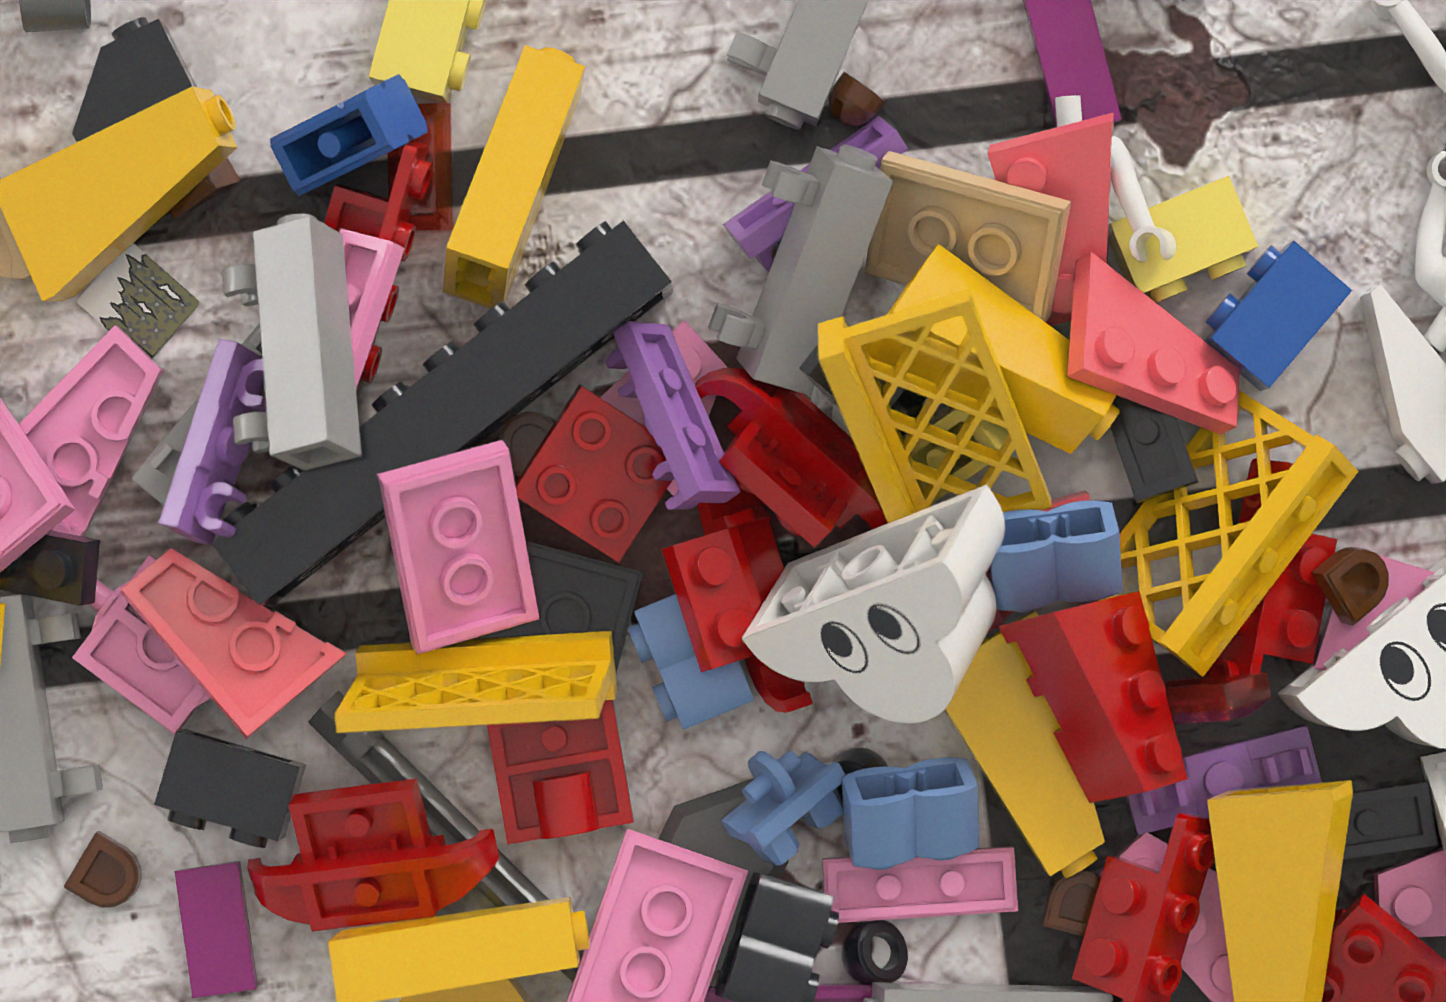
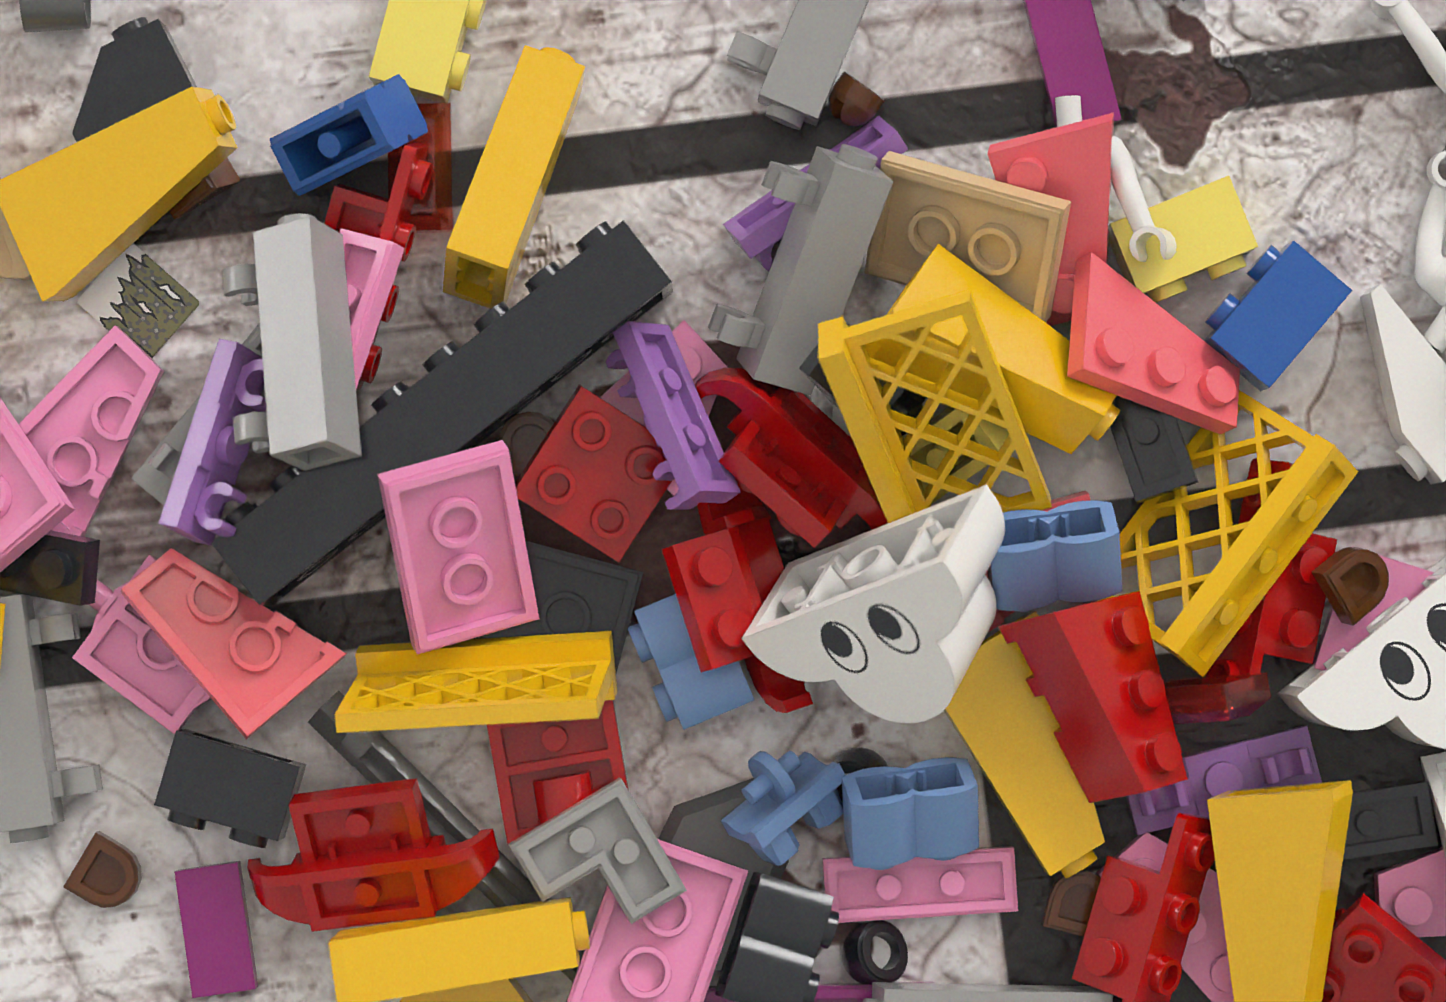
(605, 835): none -> light grey tile

